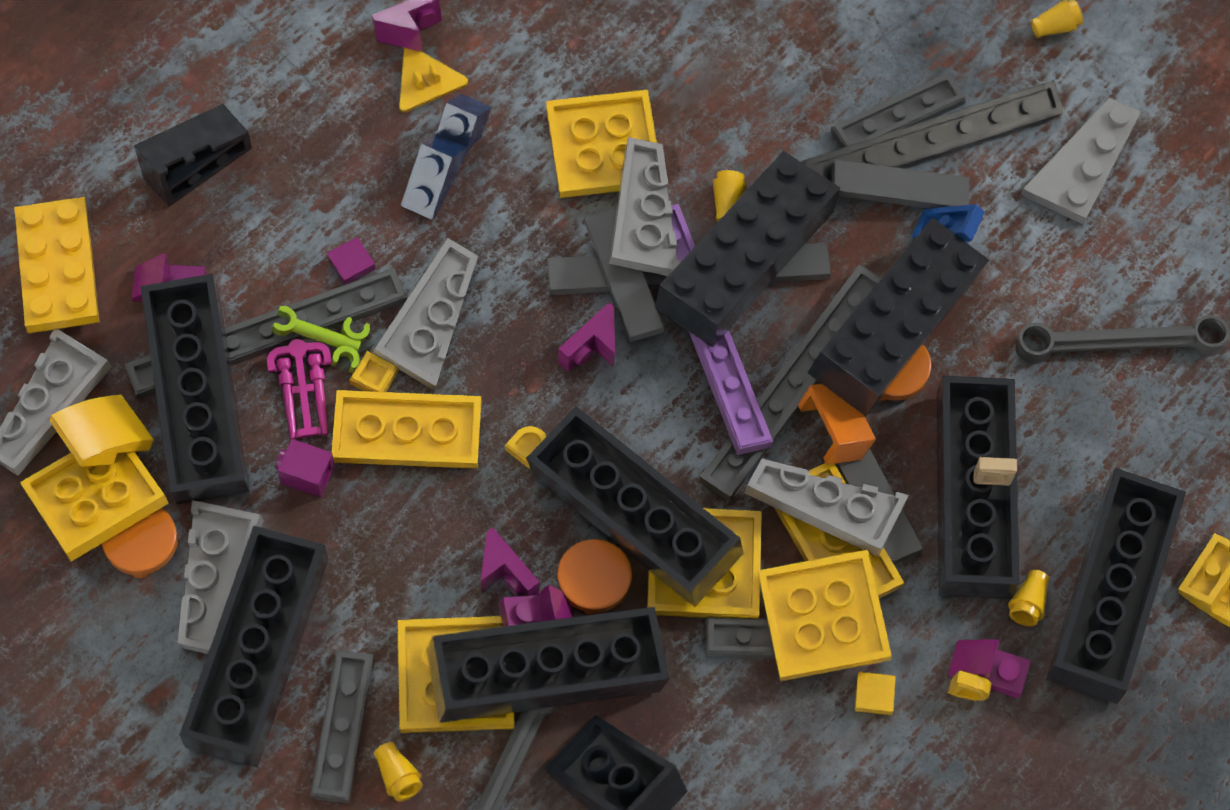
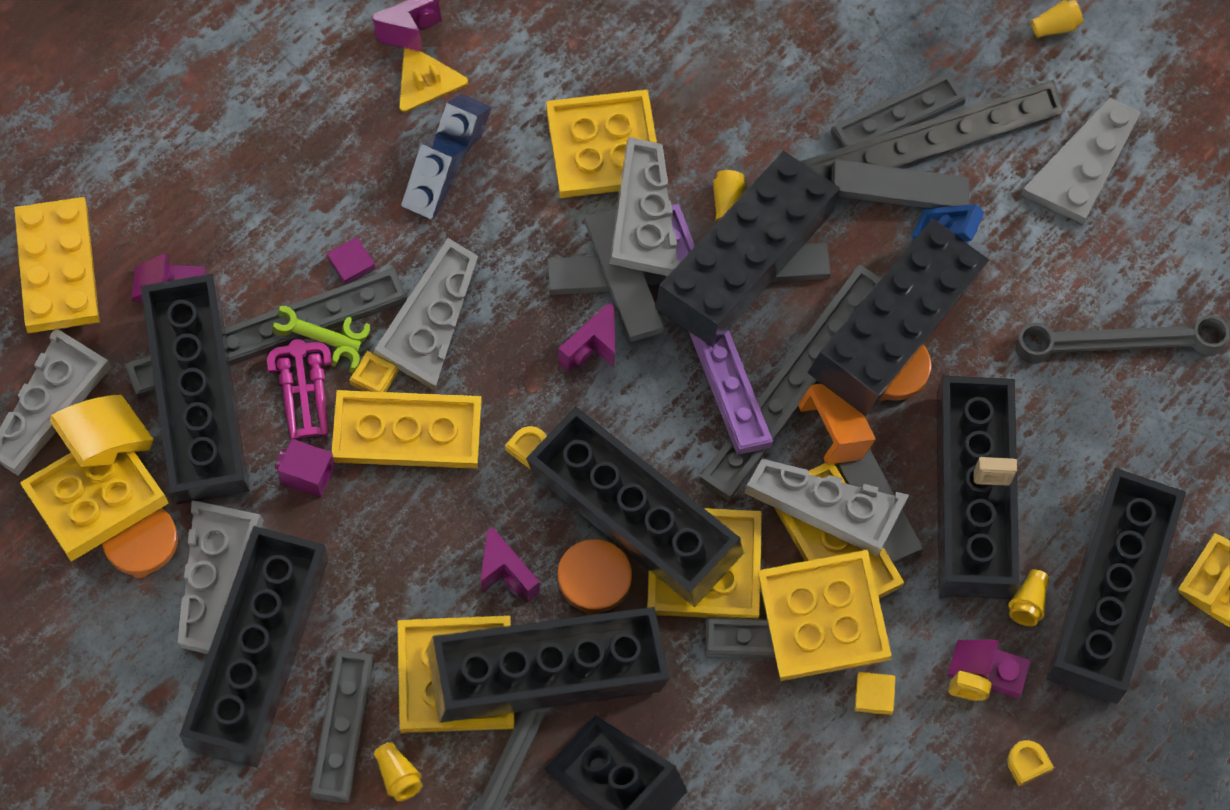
(191, 152): black wedge -> none
(546, 606): magenta slope -> none
(1028, 761): none -> yellow tile

